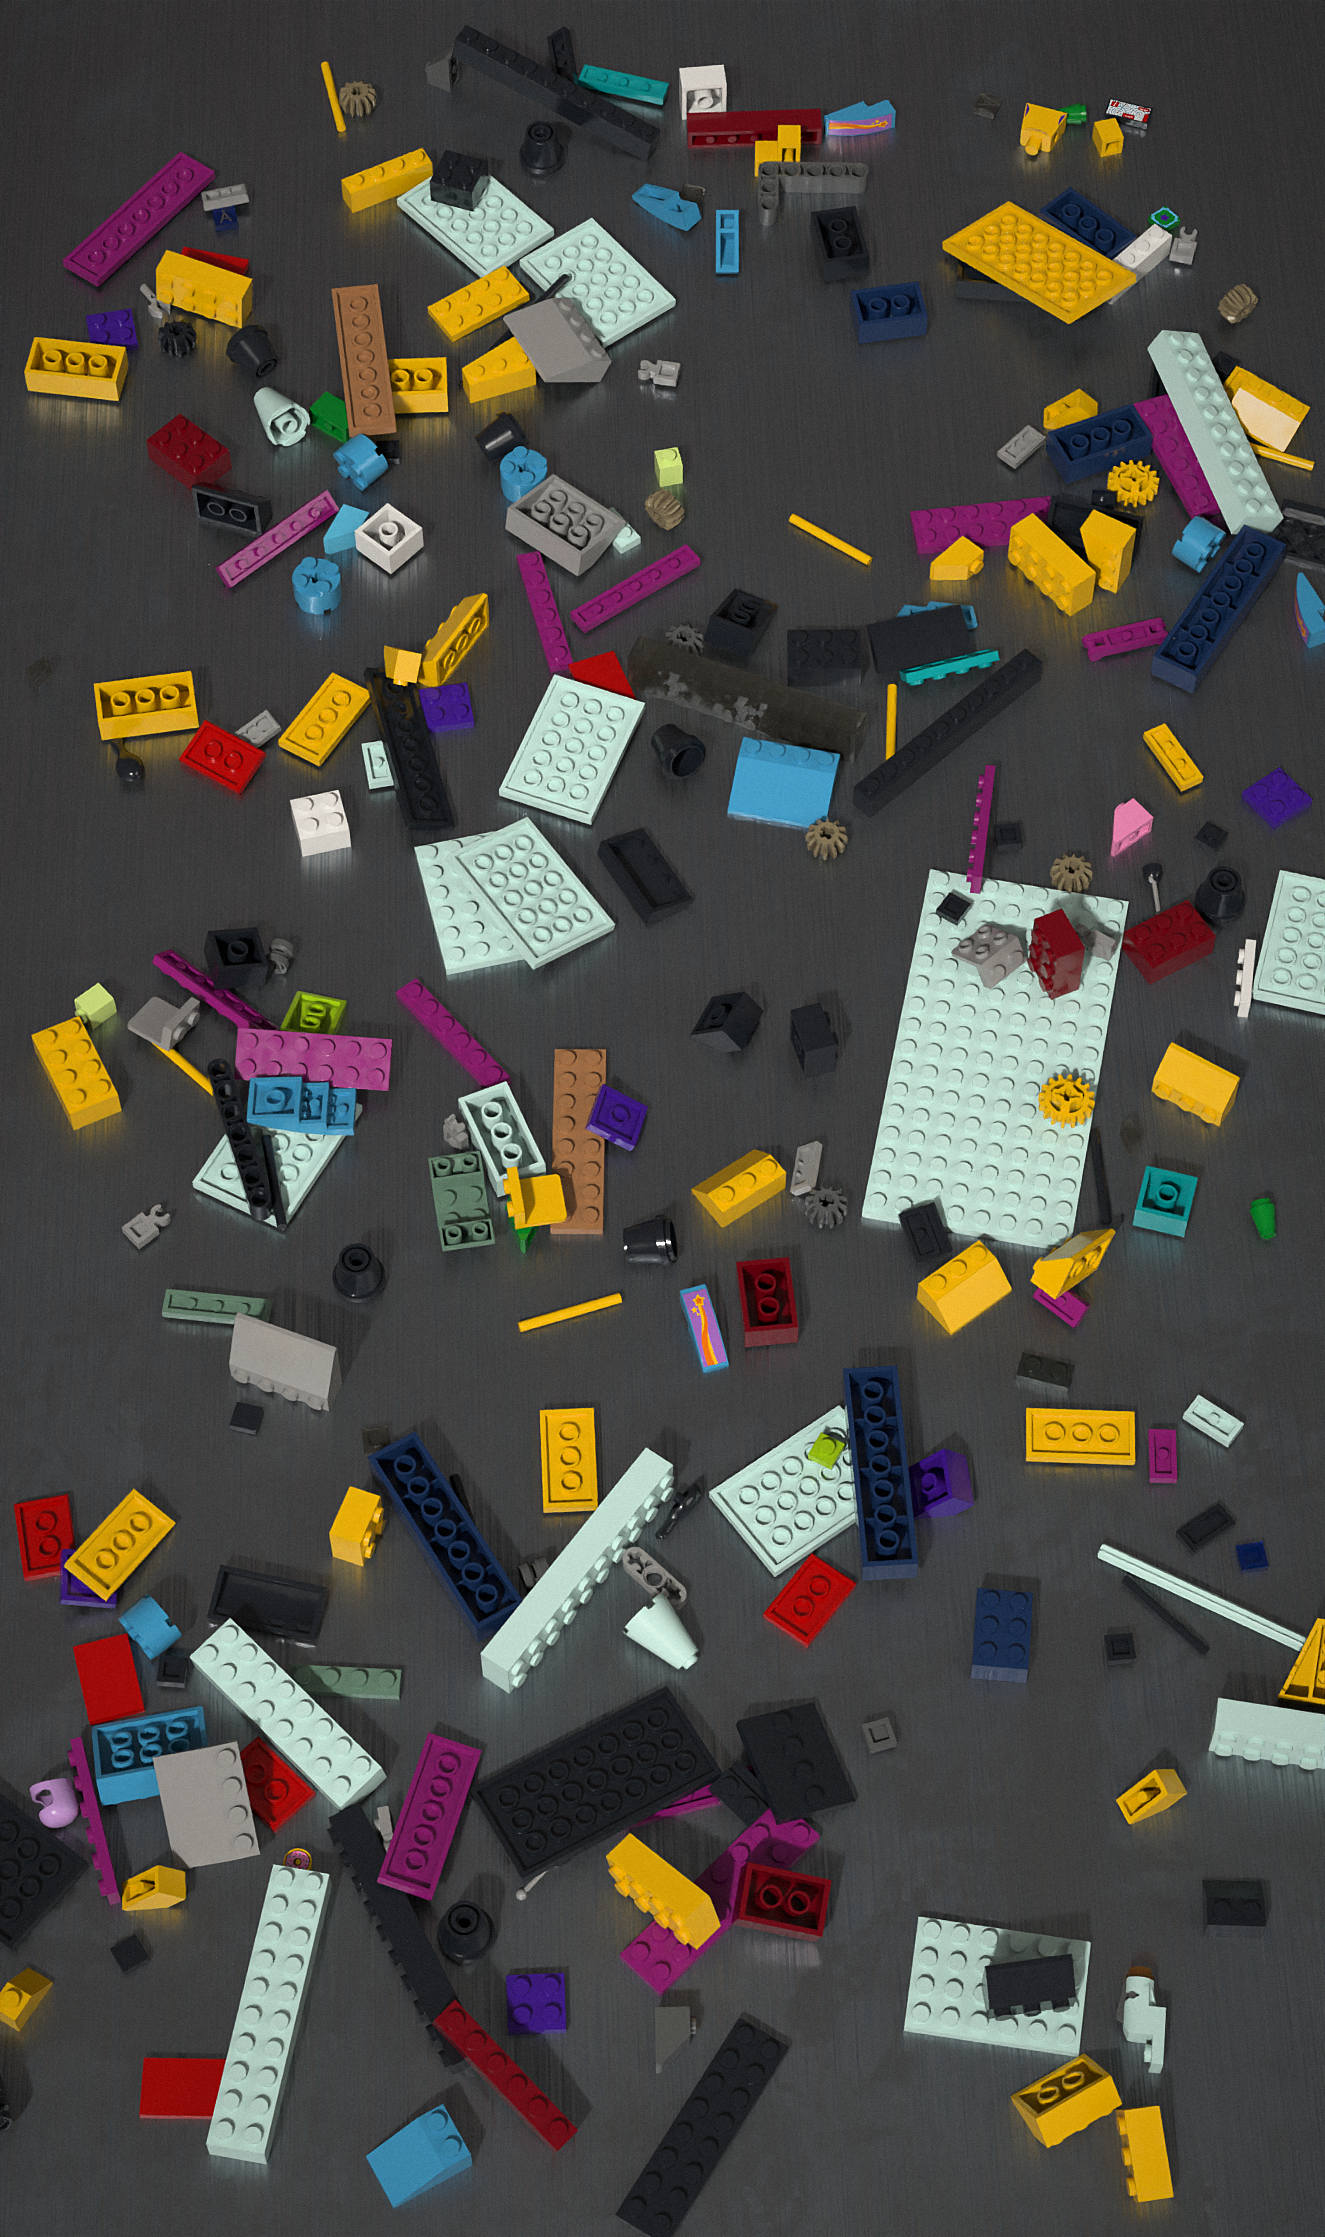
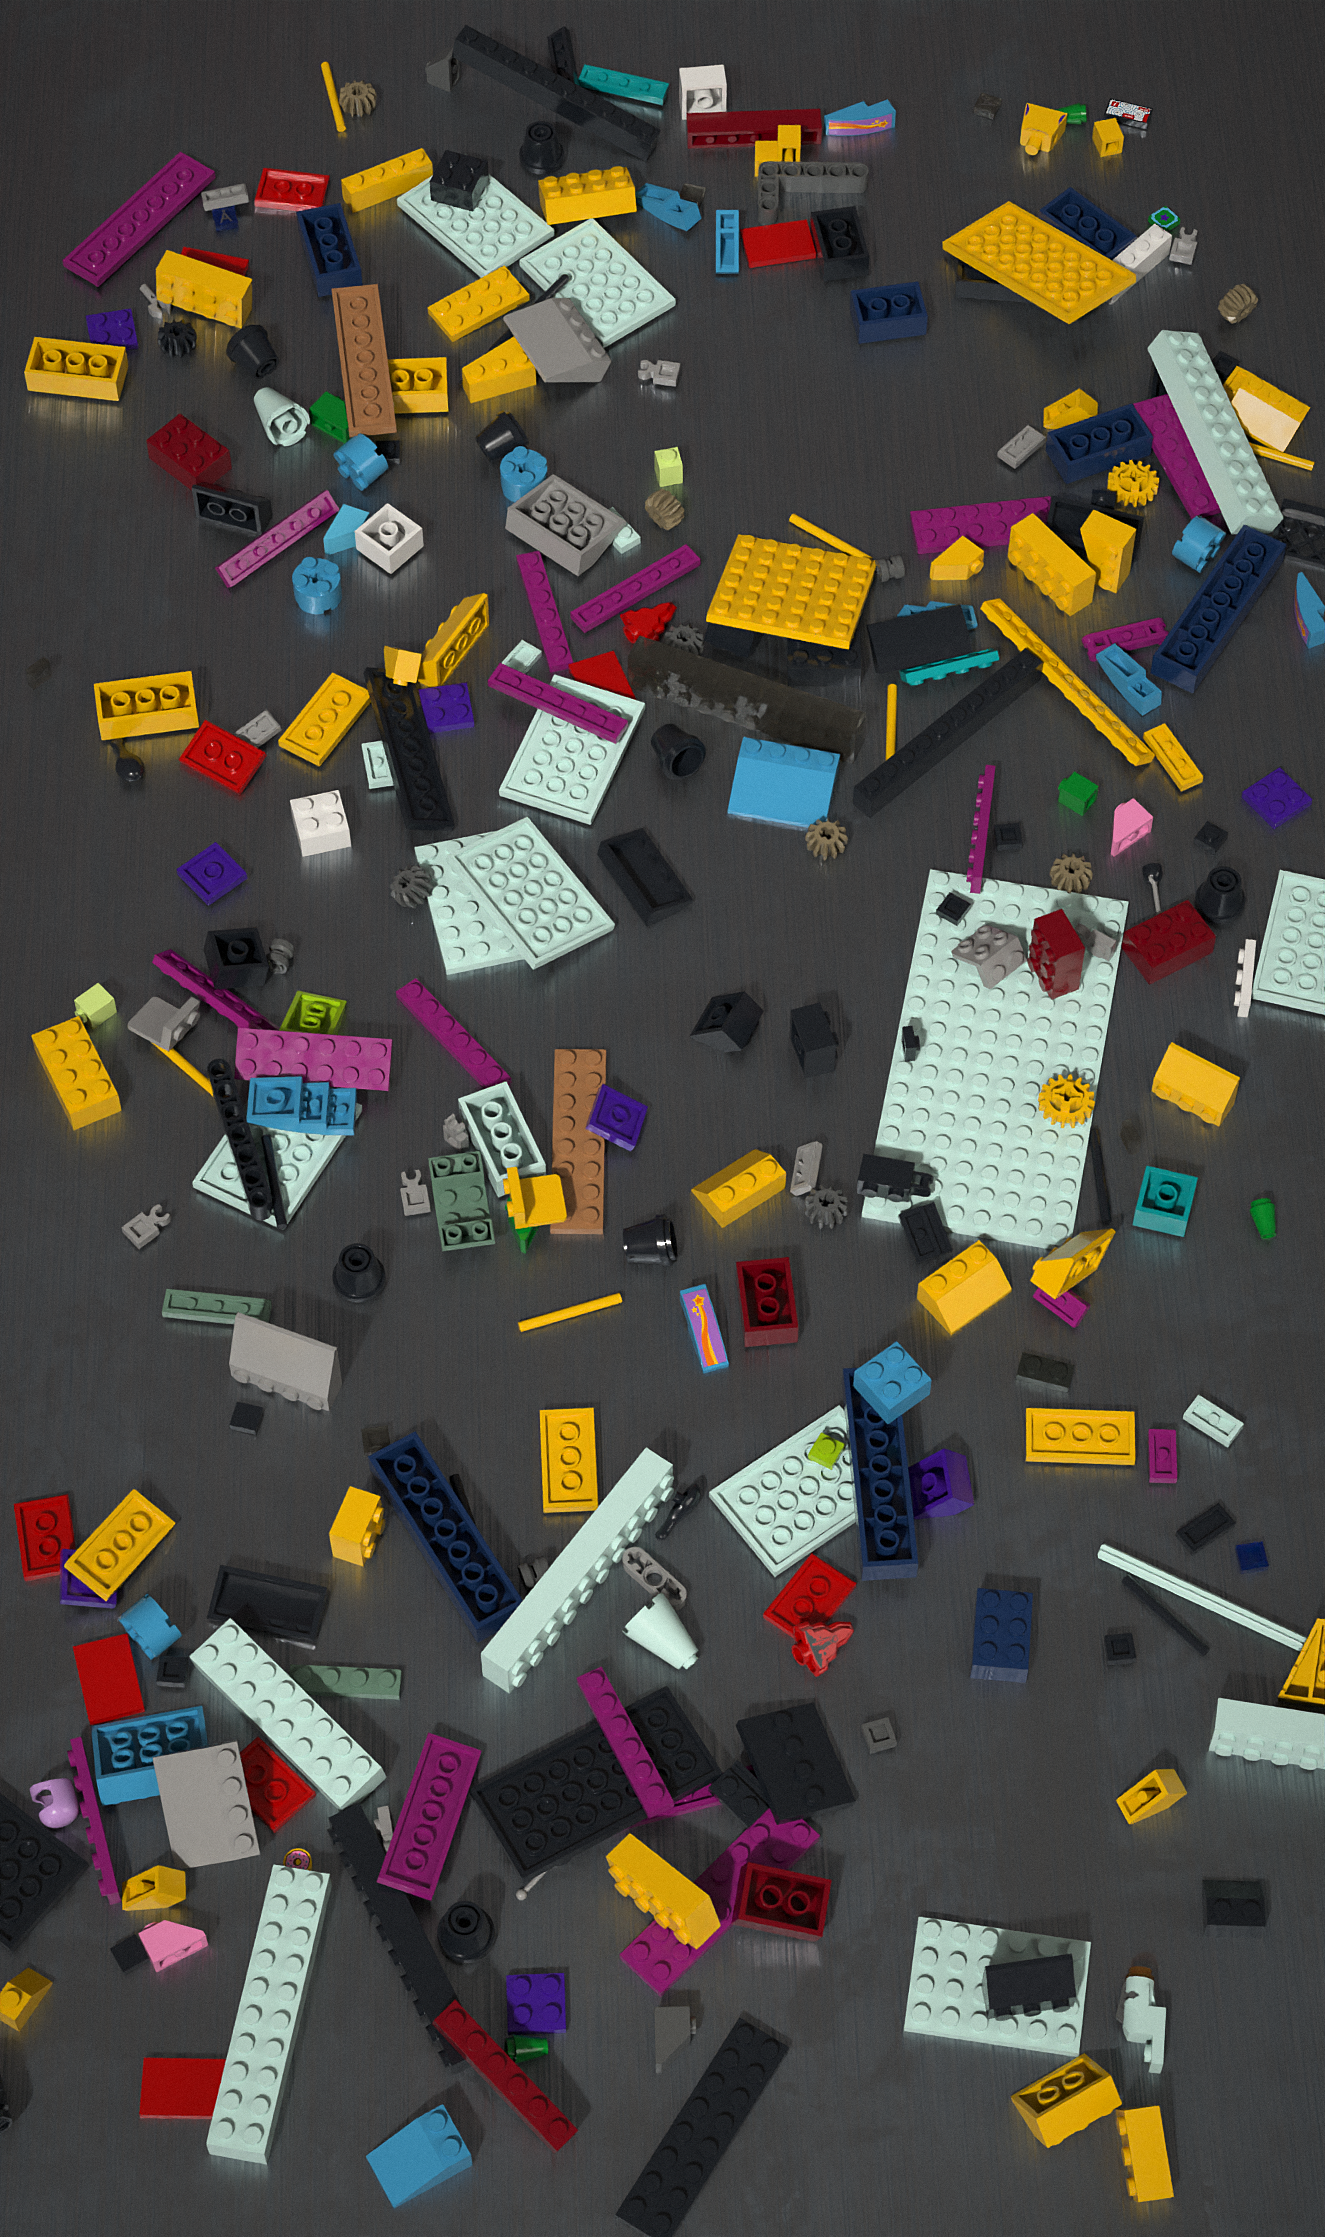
(170, 1942): none -> bright pink slope
(211, 873): none -> dark purple plate
(291, 190): none -> red tile
(329, 248): none -> dark blue brick
(411, 886): none -> dark grey gear
(414, 1196): none -> light grey plate
(523, 657): none -> light aqua tile
(525, 2048): none -> green cone
(558, 703): none -> magenta plate
(587, 195): none -> yellow brick
(625, 1742): none -> magenta plate
(647, 621): none -> red rock
(778, 243): none -> red tile
(792, 591): none -> yellow plate
(819, 1643): none -> red rock
(890, 568): none -> dark grey wheel
(891, 1179): none -> black brick
(892, 1382): none -> dark azure brick
(910, 1043): none -> black plate
(1068, 683): none -> yellow plate
(1077, 793): none -> green brick
(1129, 679): none -> dark azure slope

